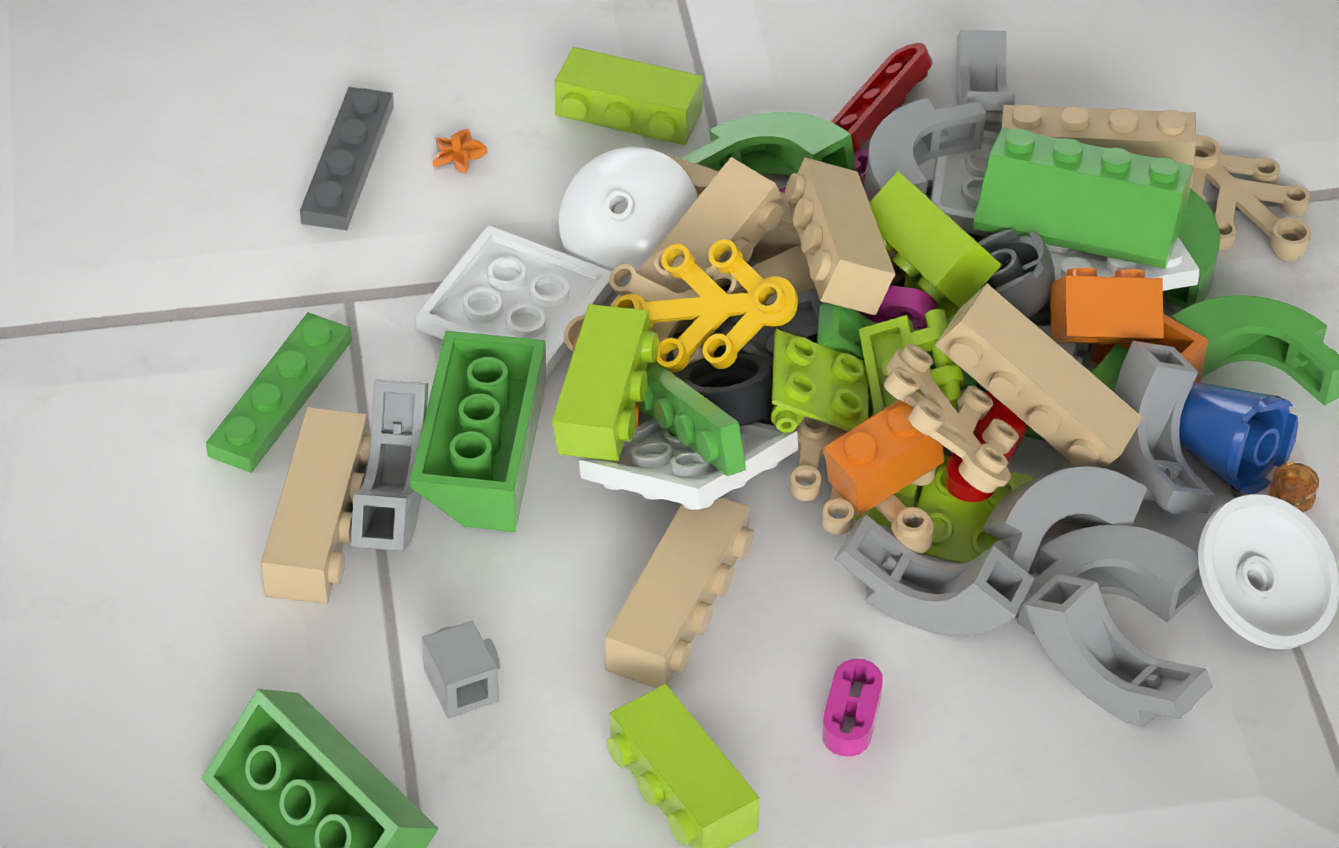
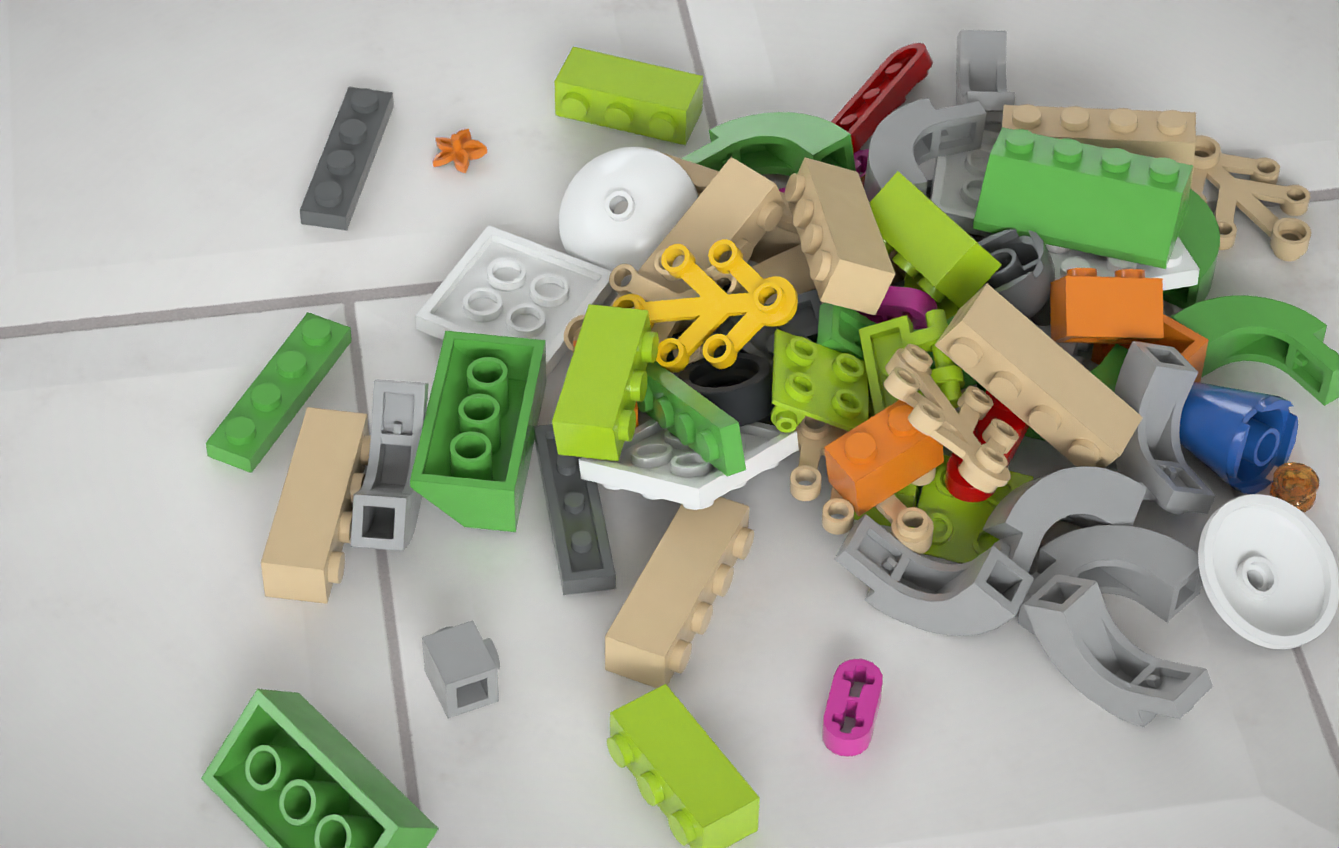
(574, 519): none -> dark grey plate

